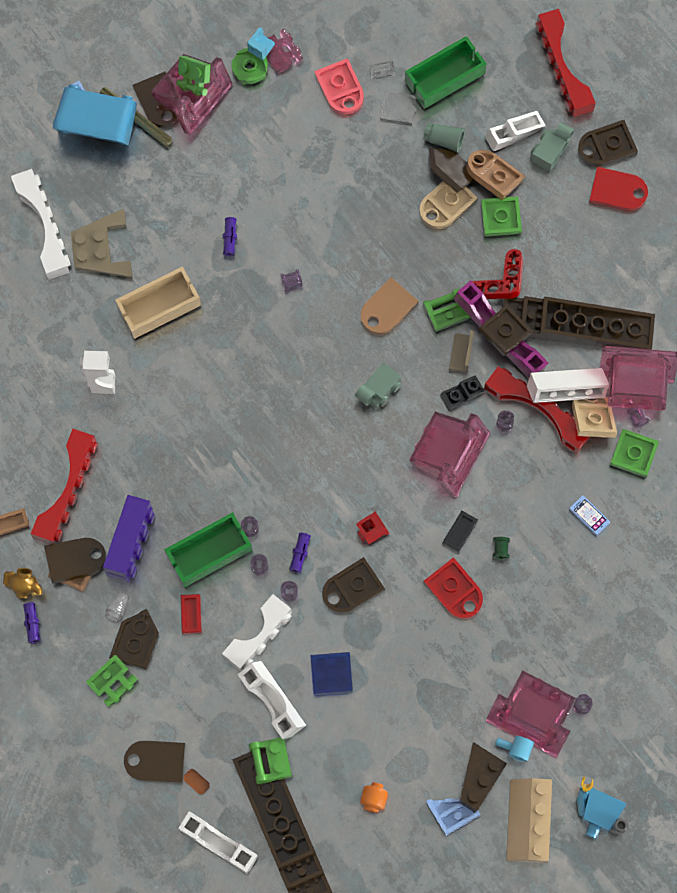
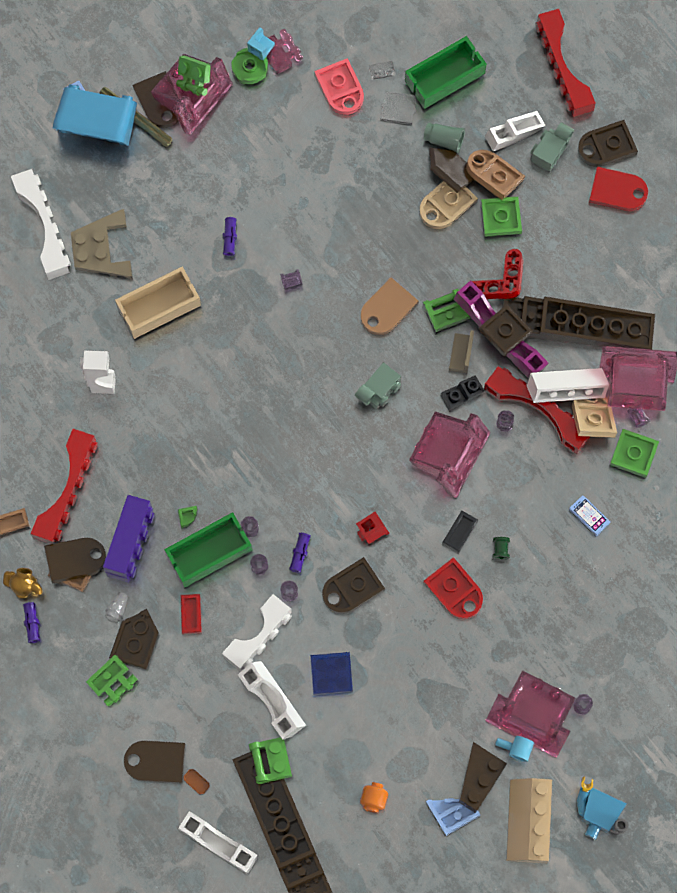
(187, 516): none -> bright green tile

